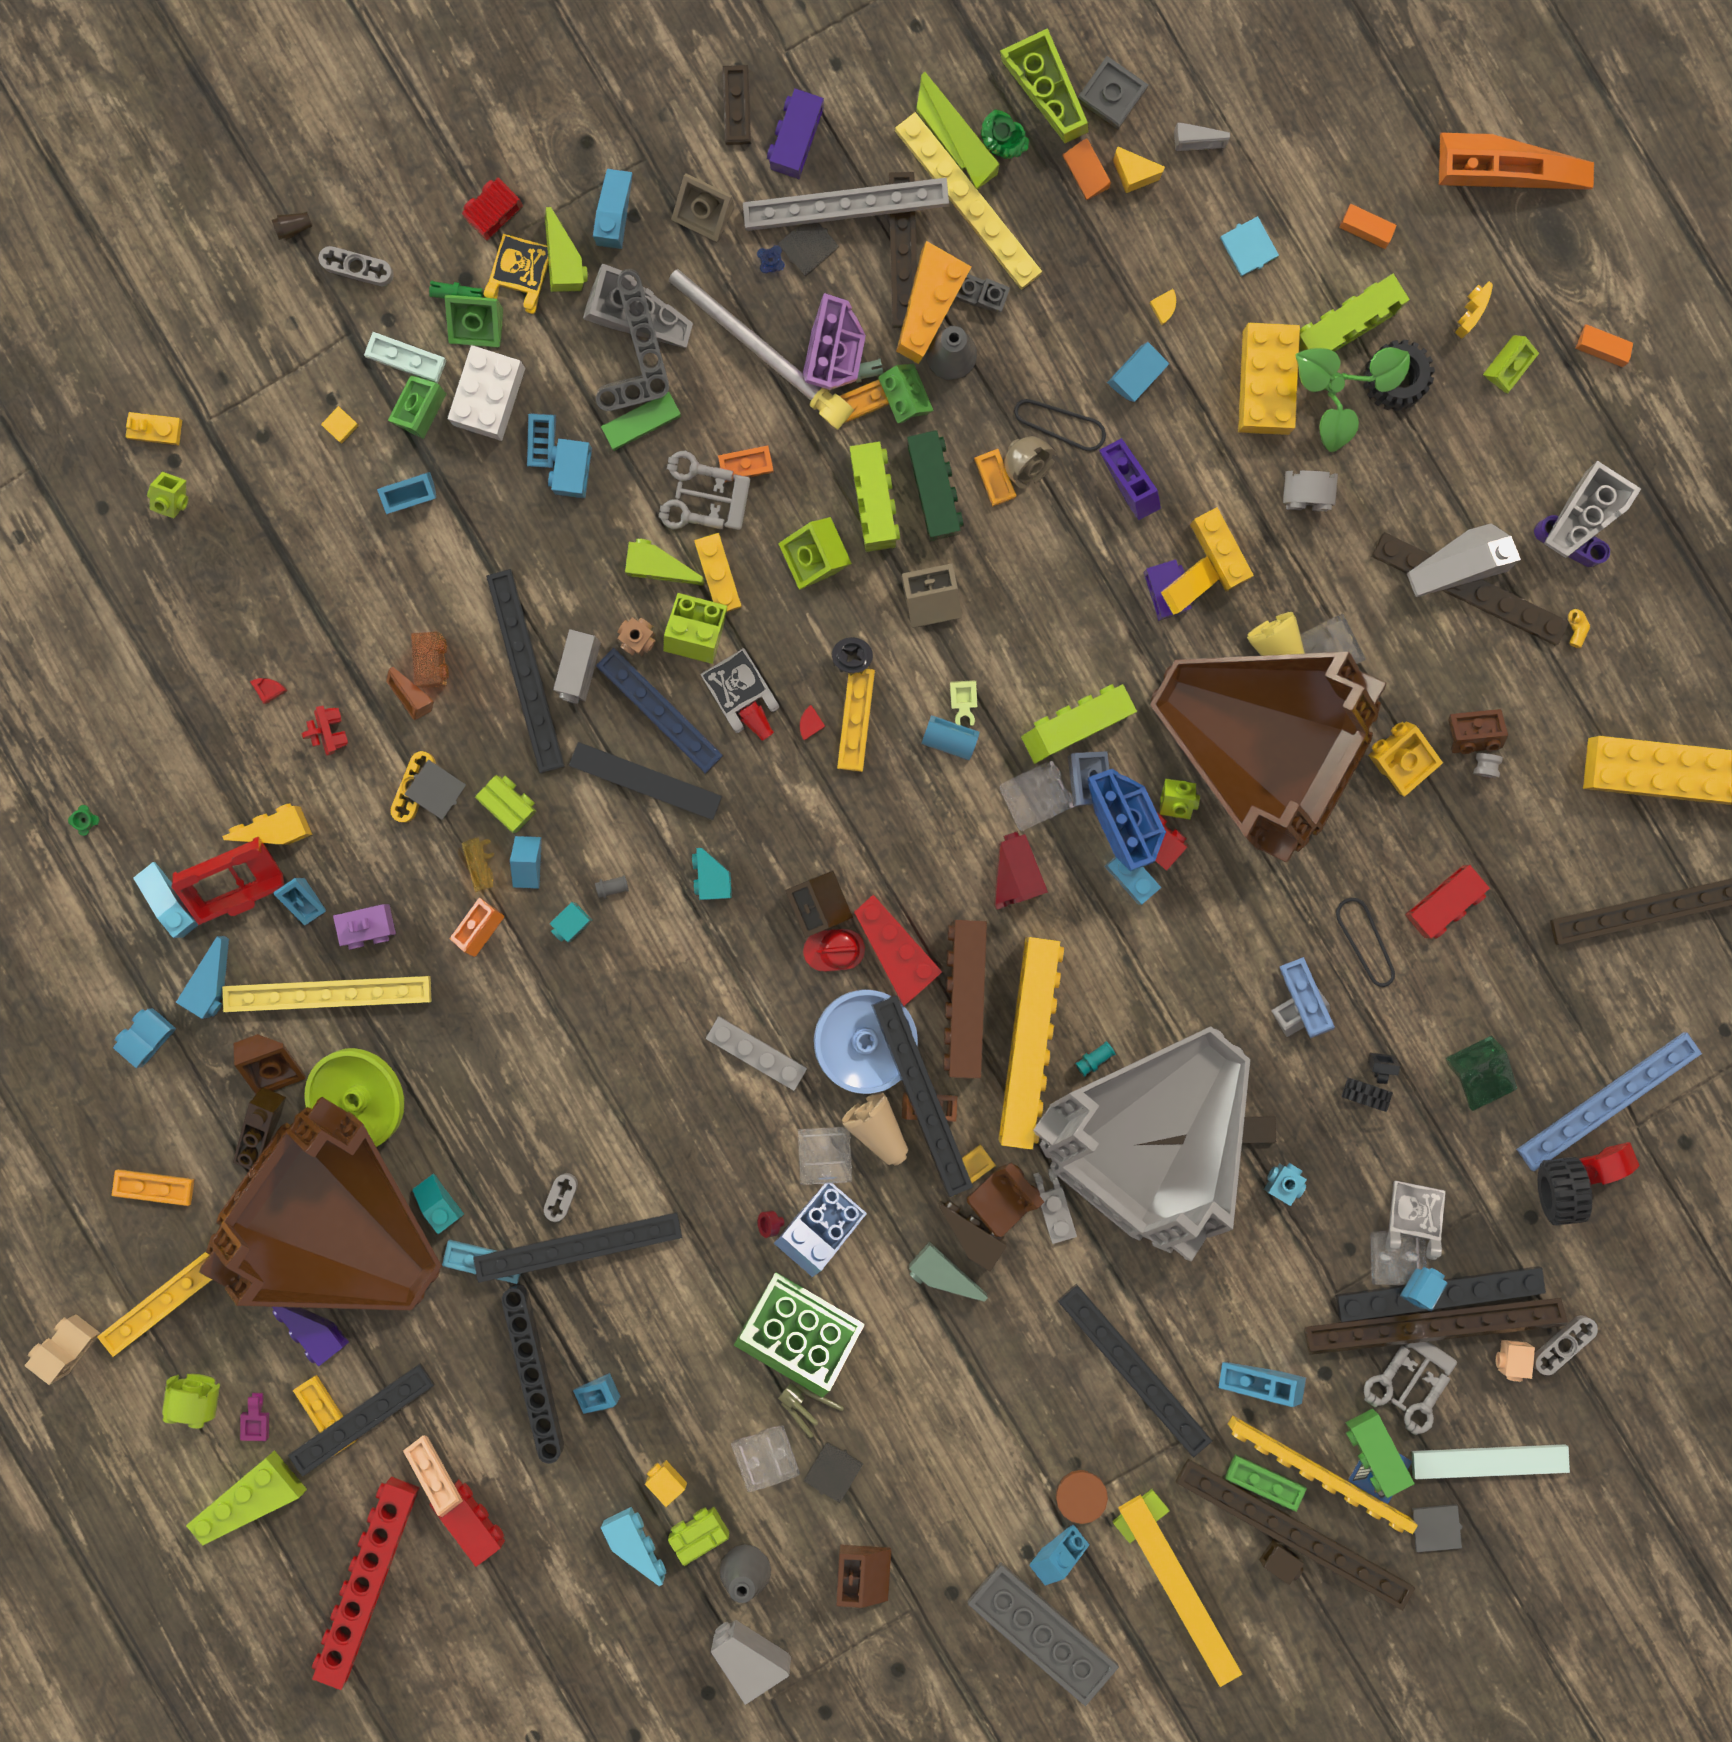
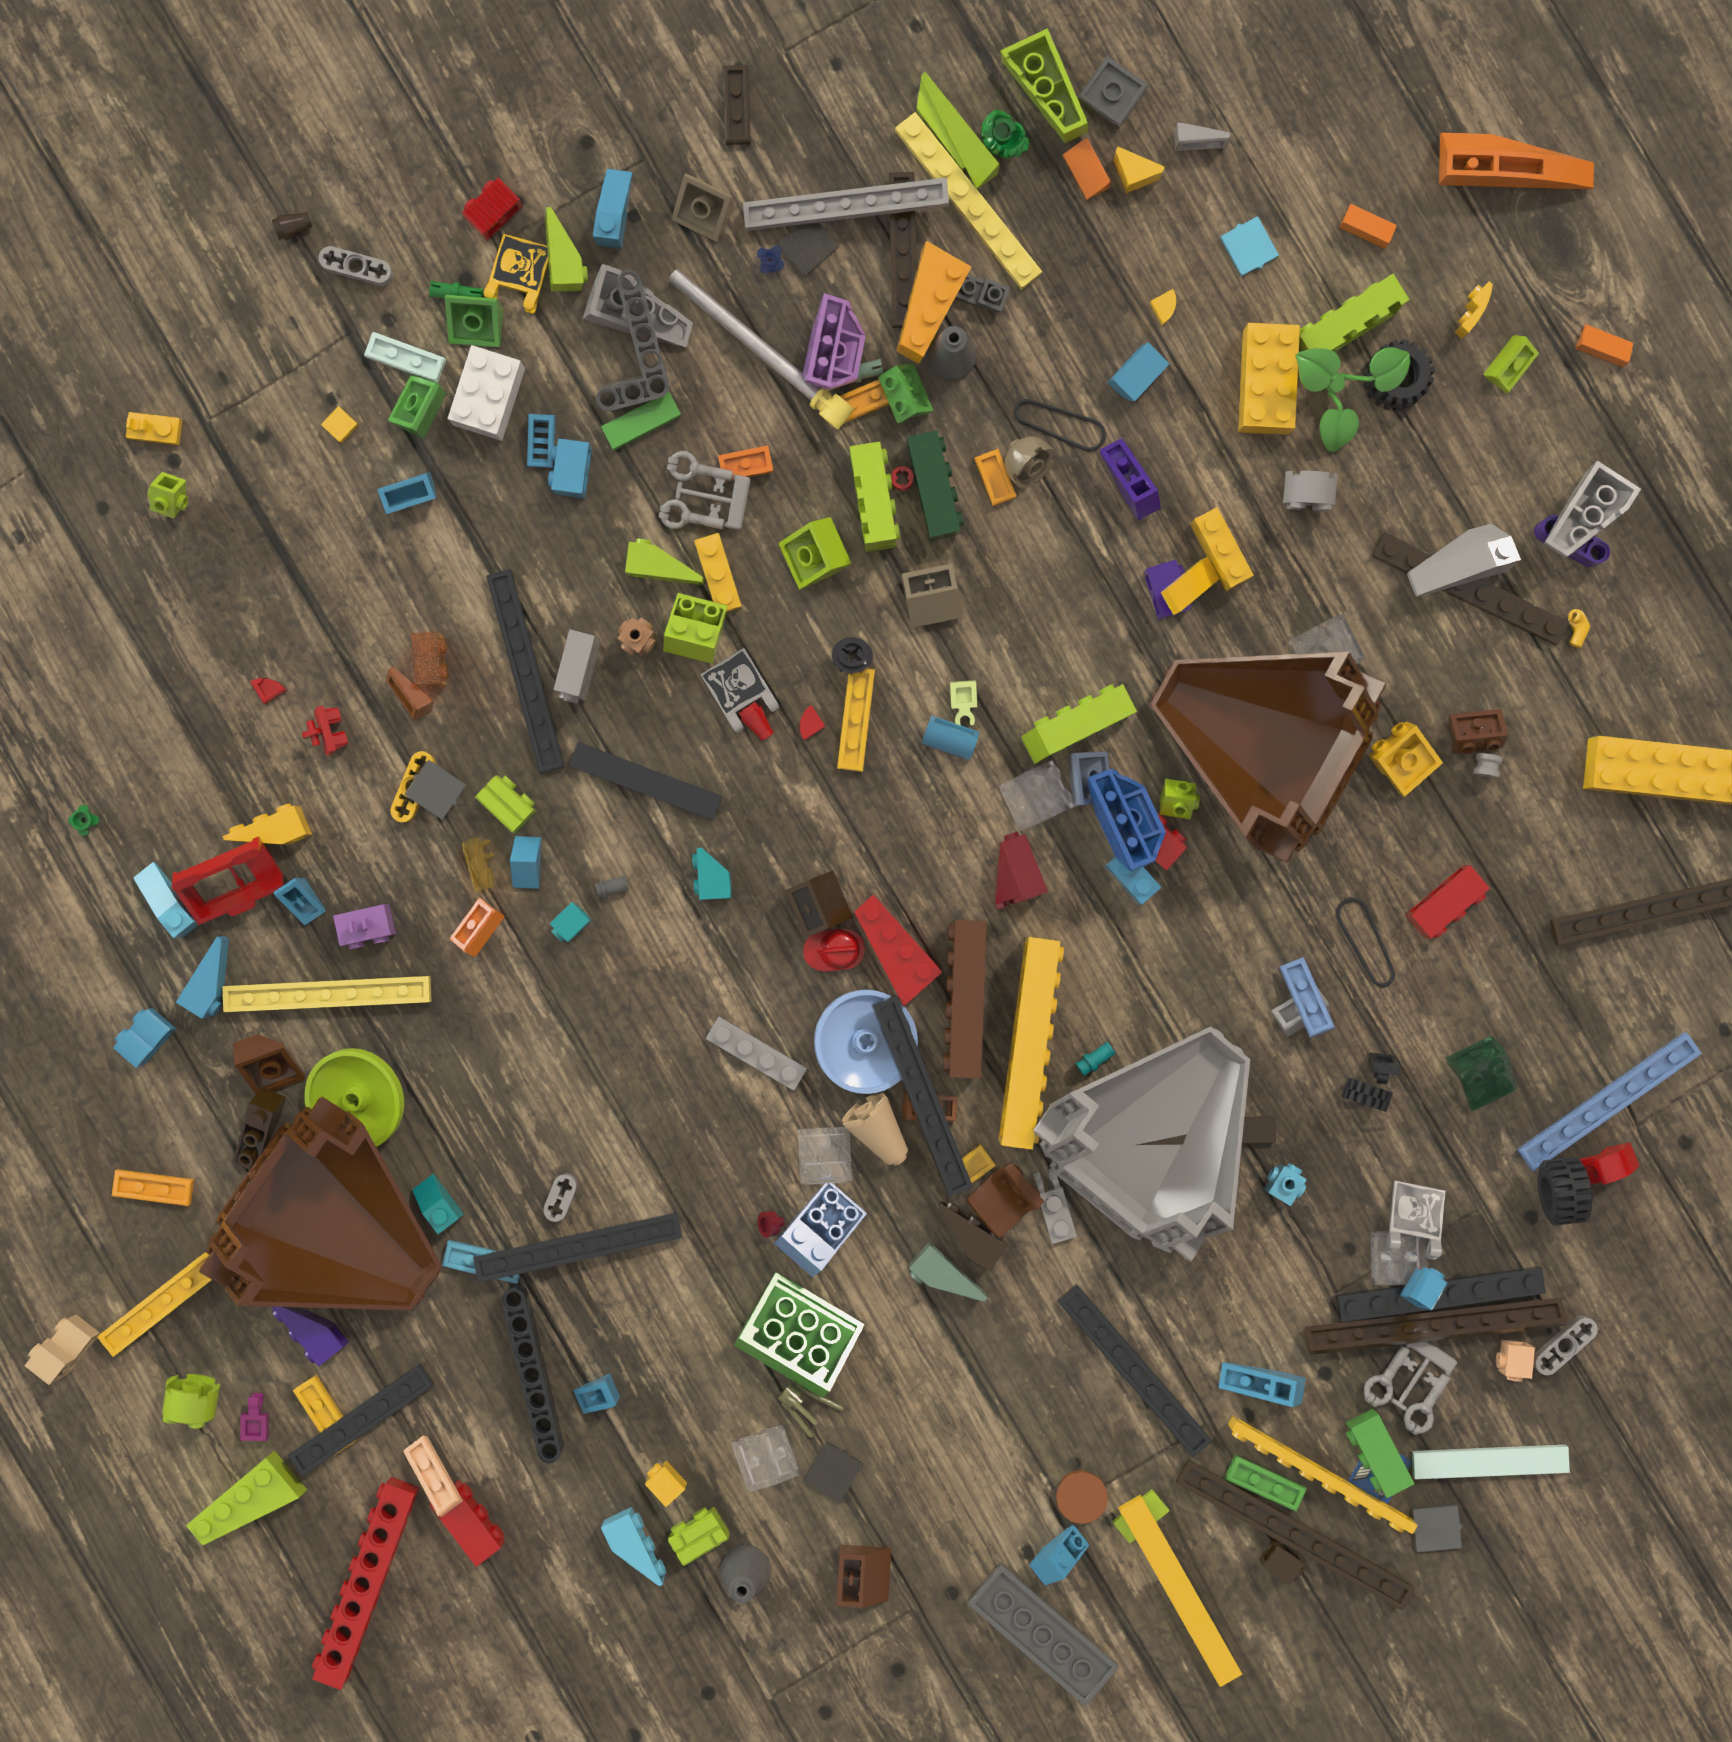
(659, 710): dark blue tile -> none
(749, 1660): light grey slope -> none
(795, 133): dark purple brick -> none
(894, 478): none -> red bush
(1277, 637): light yellow cone -> none

